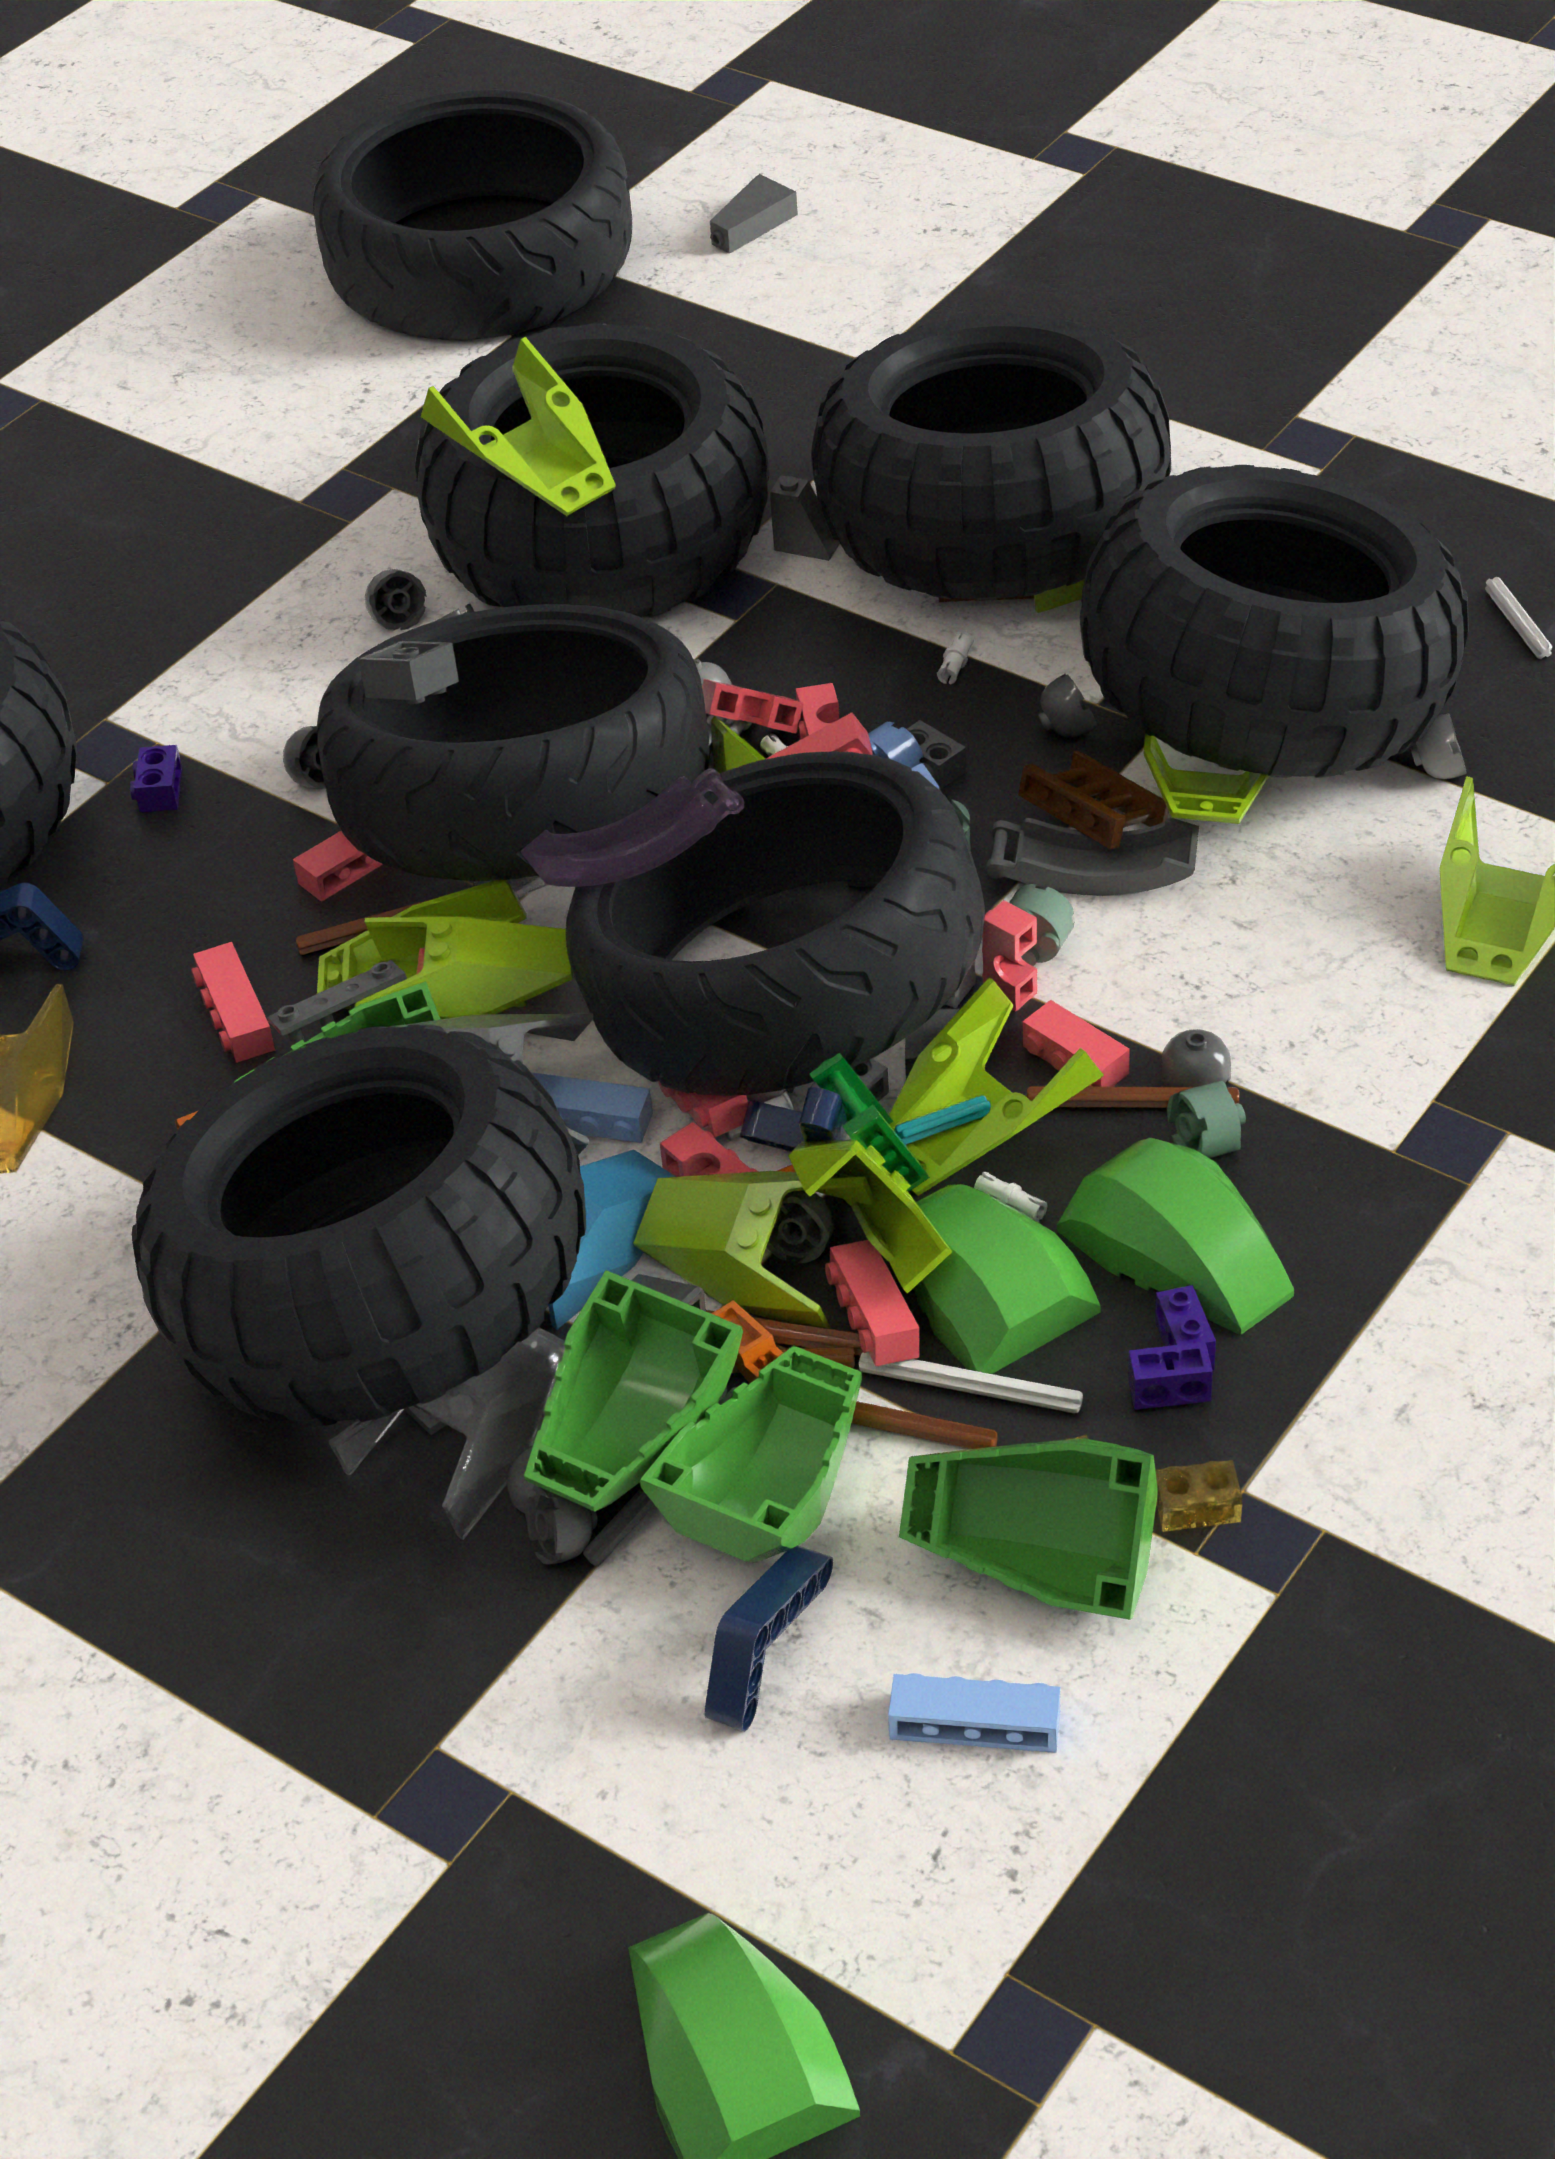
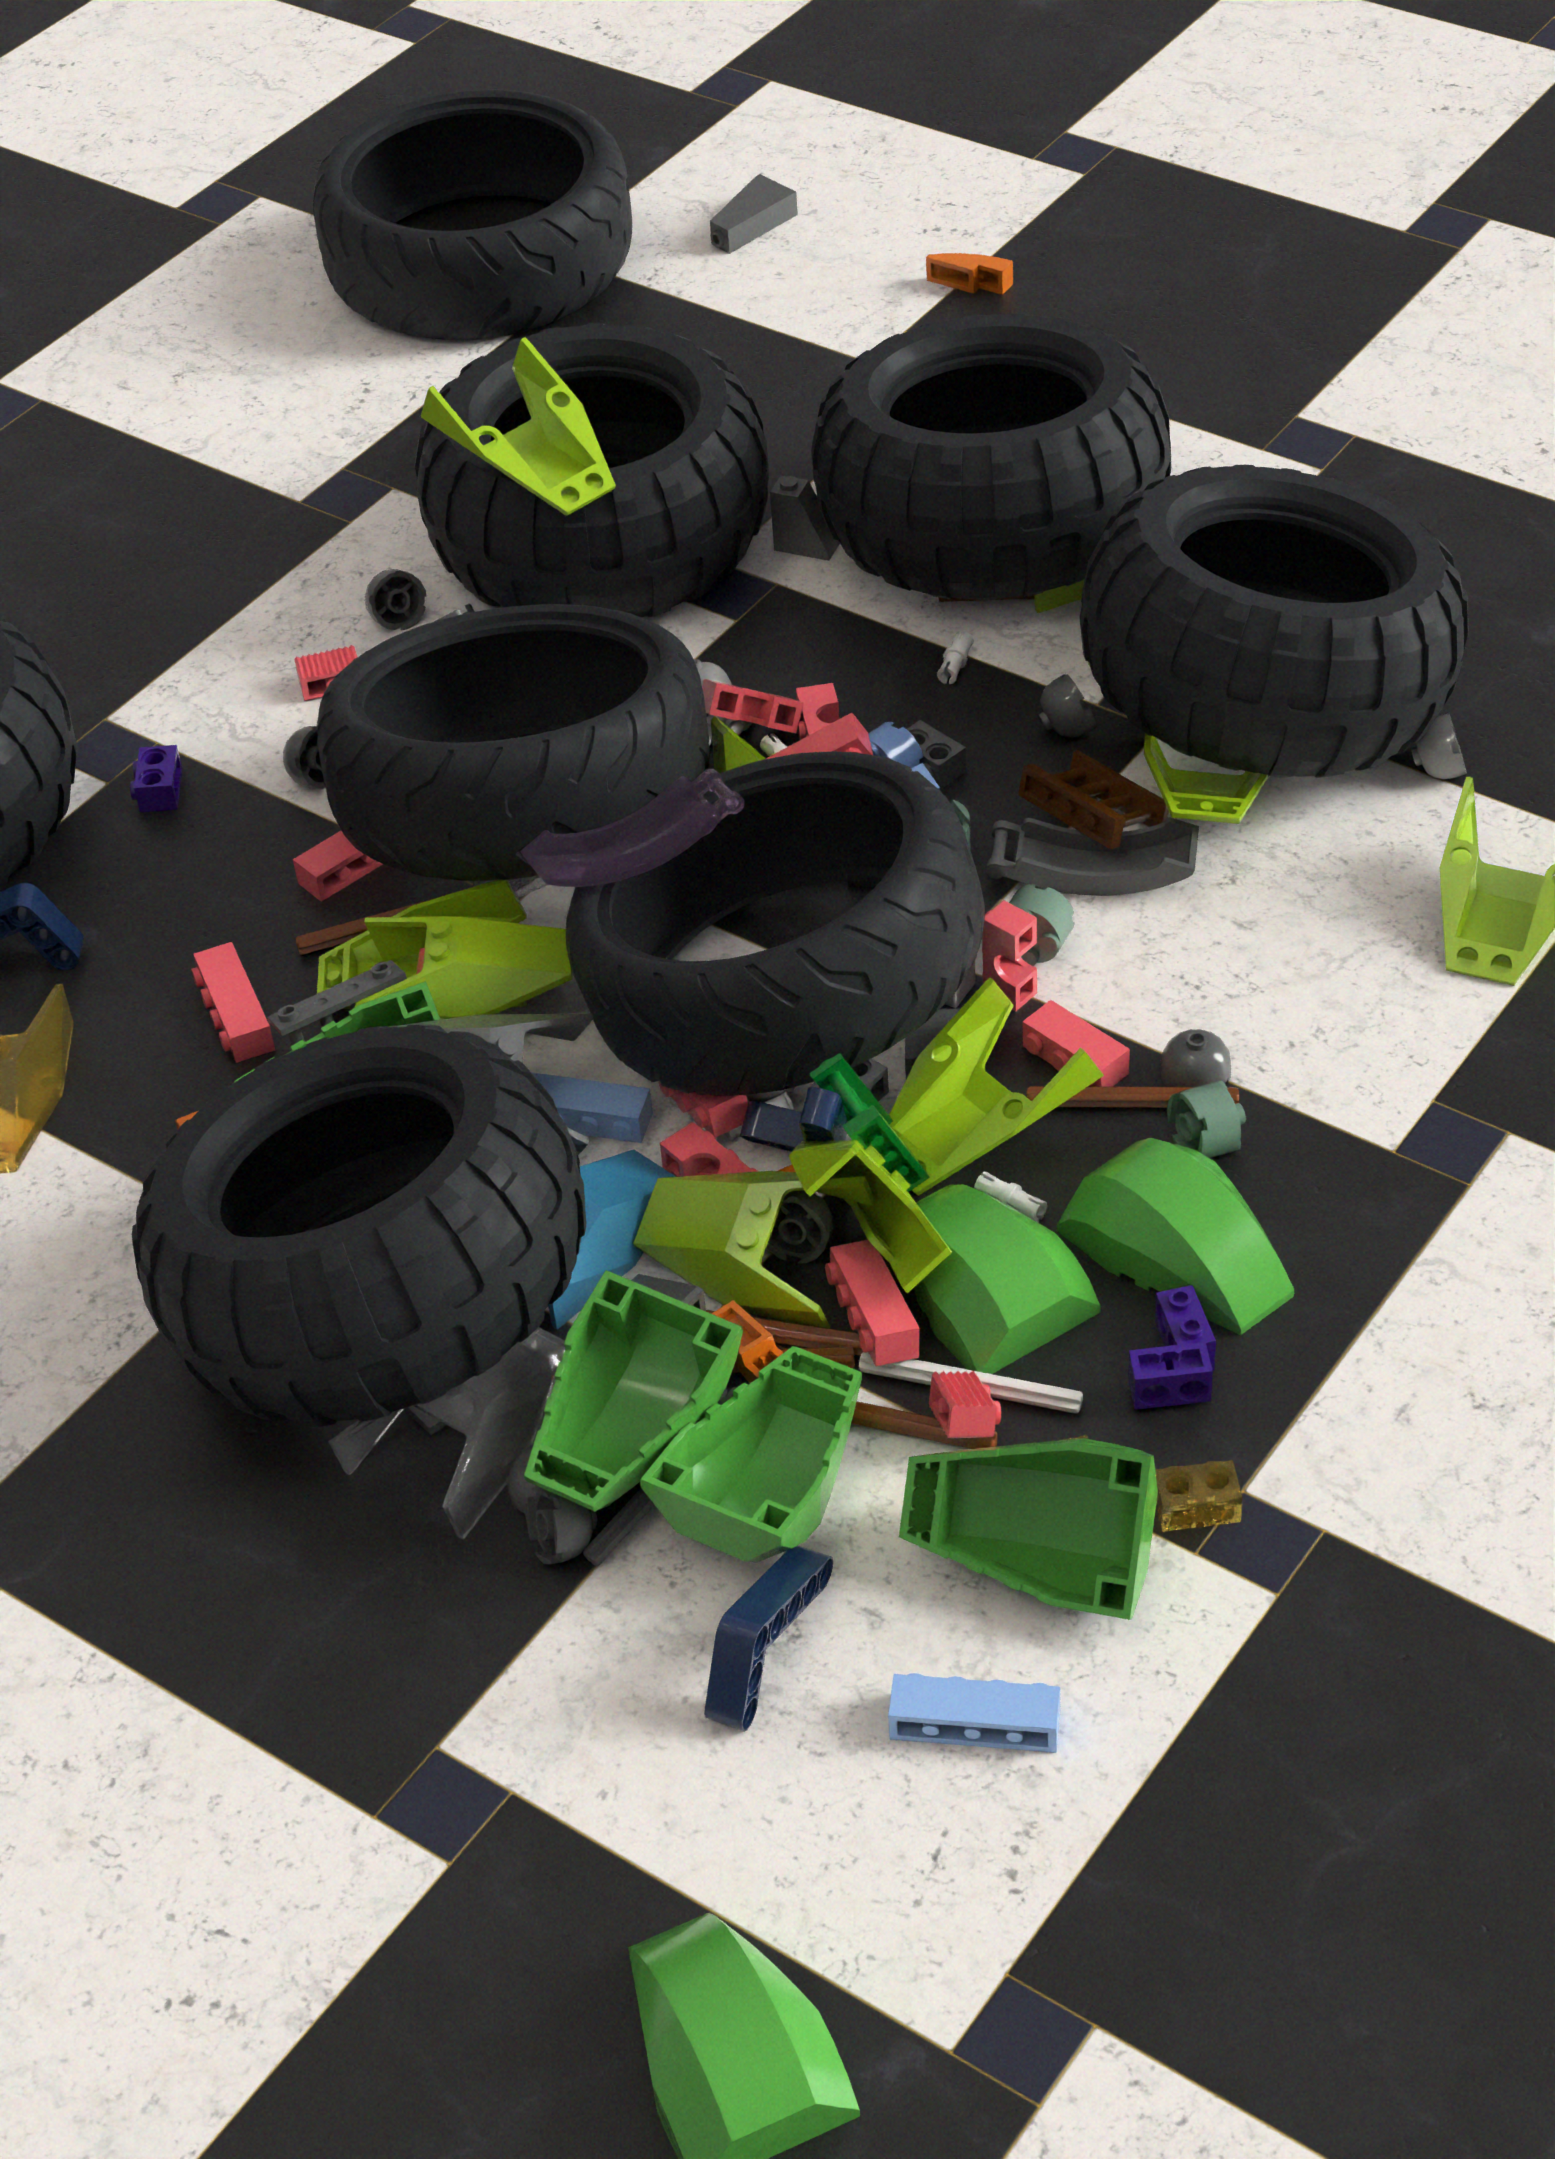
(320, 669): none -> coral brick
(408, 671): dark grey brick -> none
(943, 1119): teal axle -> none
(963, 1405): none -> coral brick
(970, 272): none -> orange slope
(1518, 617): white axle -> none

